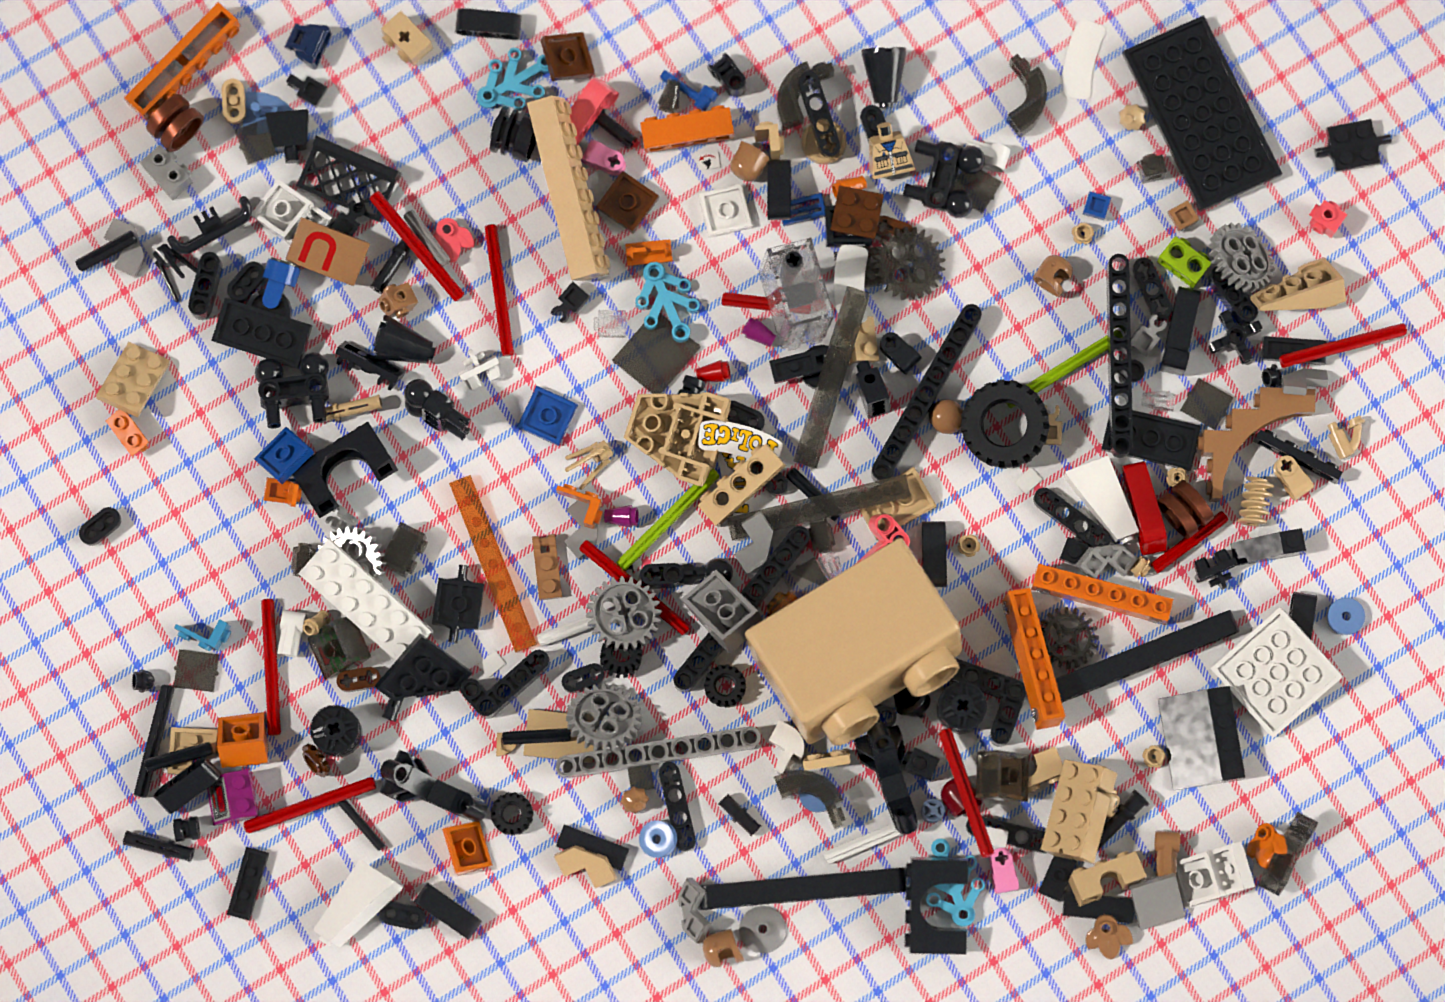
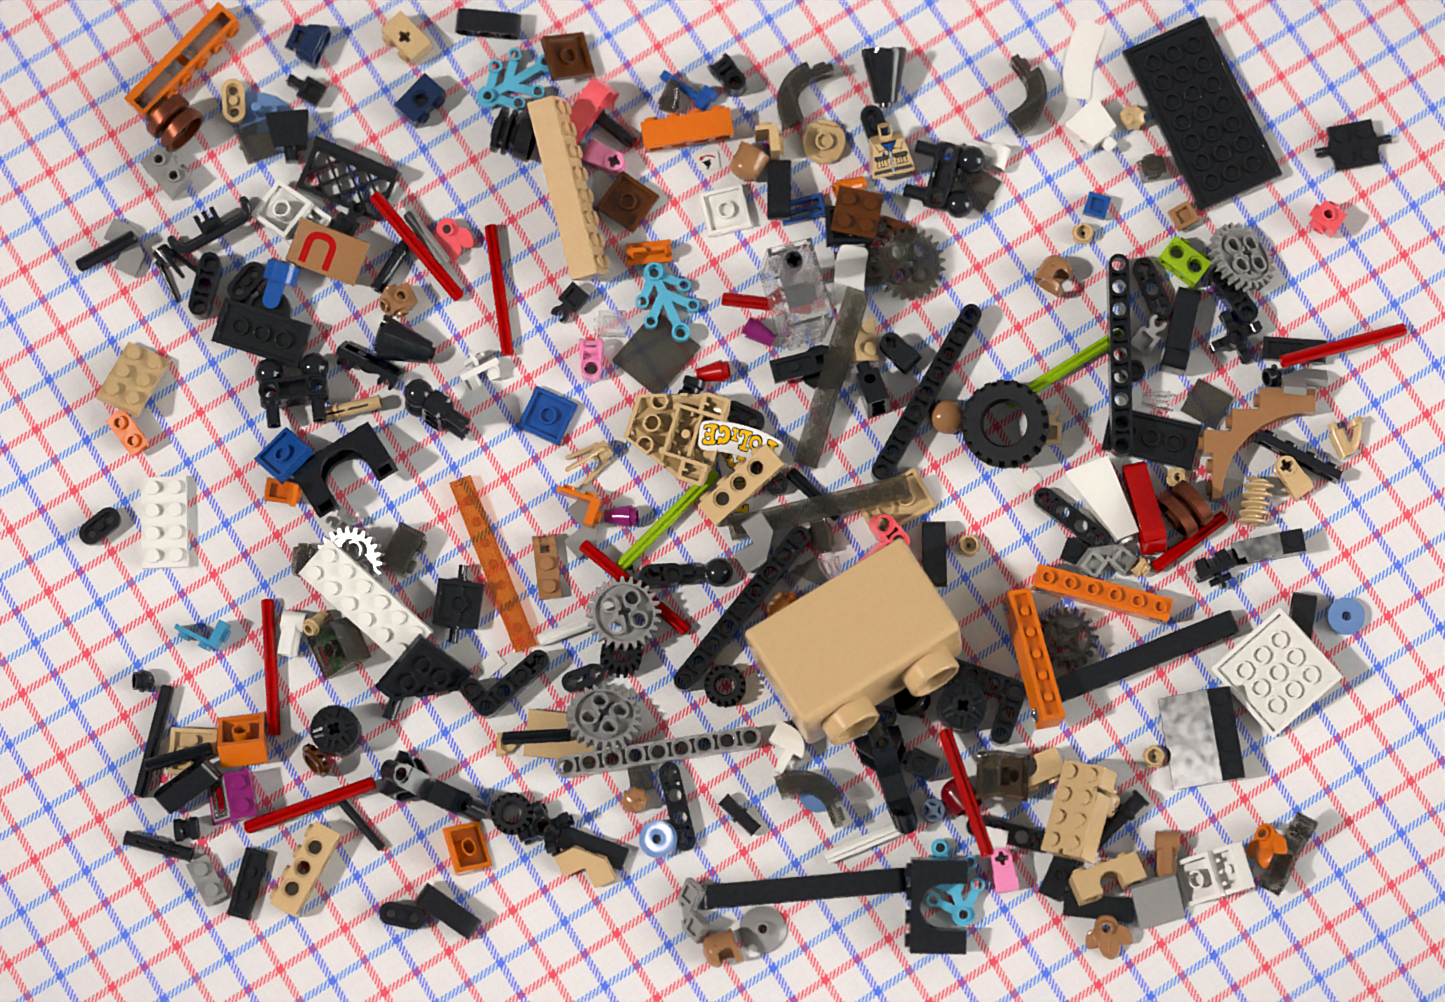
(164, 522): none -> white plate
(196, 670): clear smoke piece -> none
(207, 880): none -> light grey plate
(294, 903): none -> tan brick
(355, 904): white slope -> none
(358, 673): reddish brown beam -> none
(422, 88): none -> dark blue brick
(550, 836): none -> black pin
(591, 355): none -> bright pink piece
(722, 610): light grey slope -> none
(819, 760): tan plate -> none
(822, 113): black beam -> none
(1092, 127): none -> white torso
(1312, 287): tan wedge -> none

